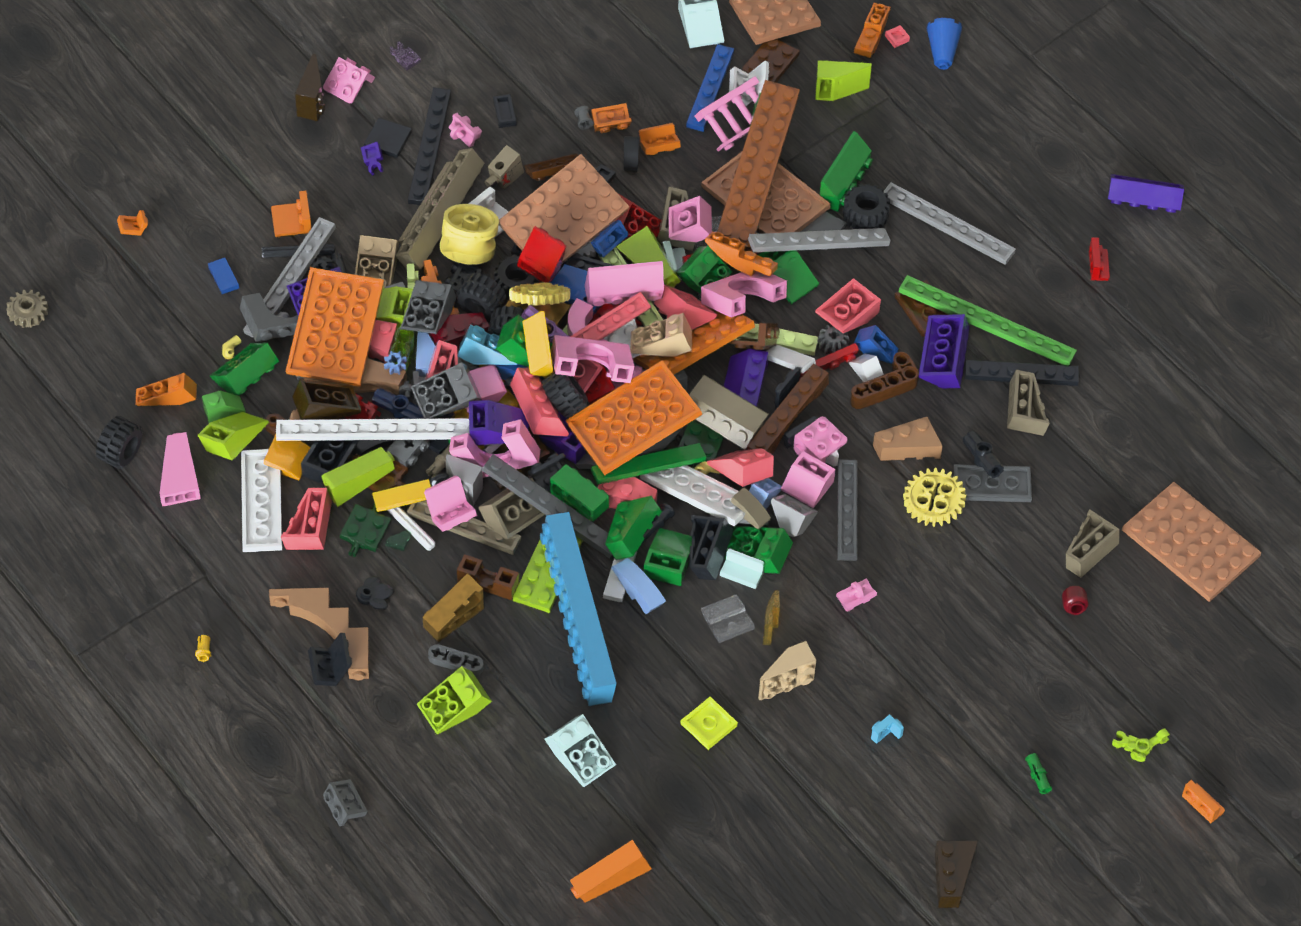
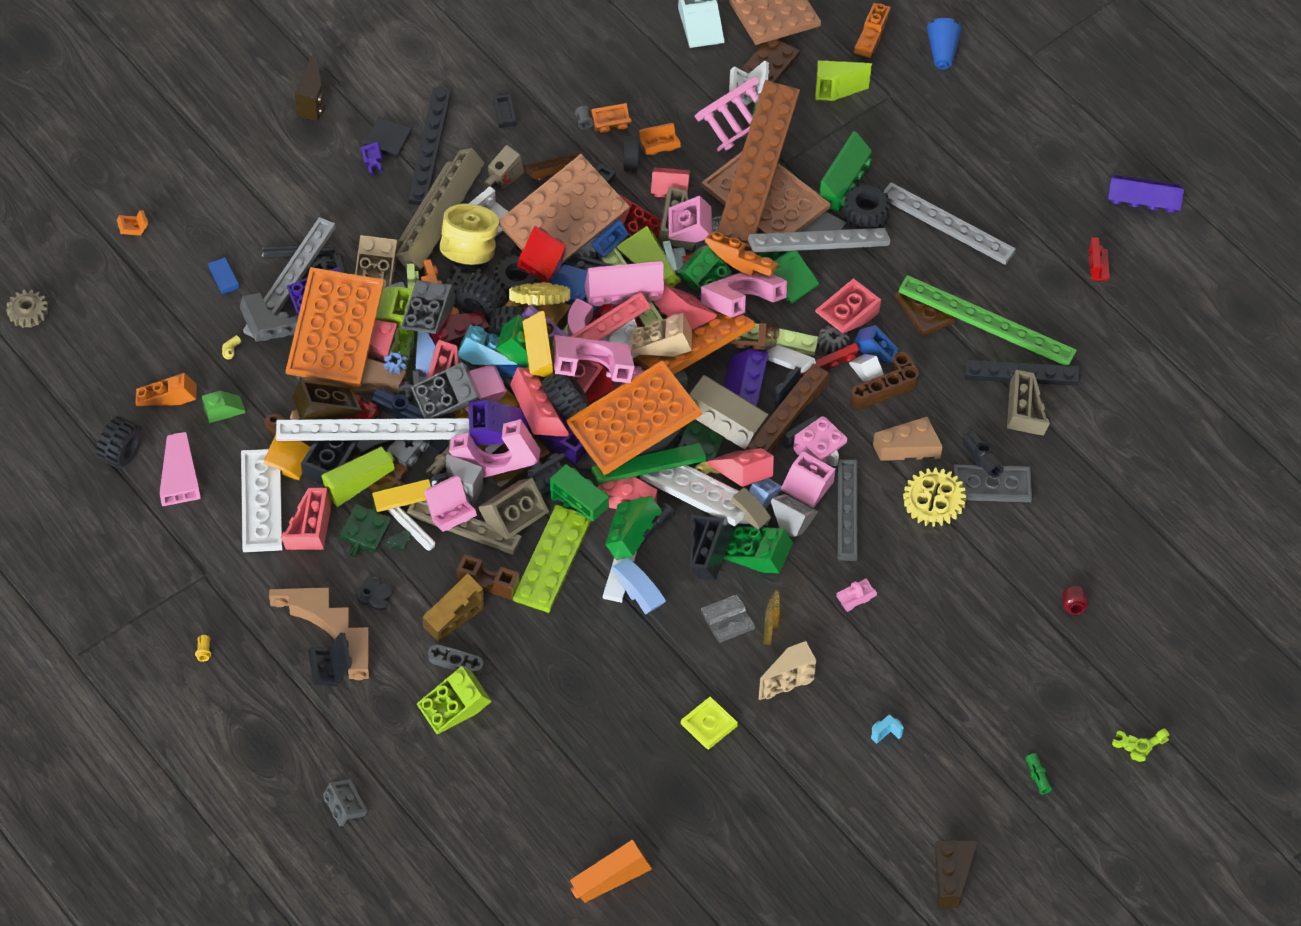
(231, 434): lime slope -> none
(245, 368): green slope -> none
(292, 218): orange bracket -> none
(346, 79): bright pink bracket -> none
(405, 57): clear purple plate -> none
(462, 129): bright pink hips -> none
(546, 502): dark grey plate -> none
(578, 609): dark azure brick -> none
(580, 750): light aqua slope -> none
(664, 178): none -> coral slope
(668, 557): green slope -> none
(710, 85): blue plate -> none
(742, 568): light aqua panel -> none
(897, 36): coral plate -> none
(944, 350): dark purple slope -> none
(1091, 544): dark tan wedge -> none
(1191, 541): nougat plate -> none
(1202, 801): orange bracket -> none

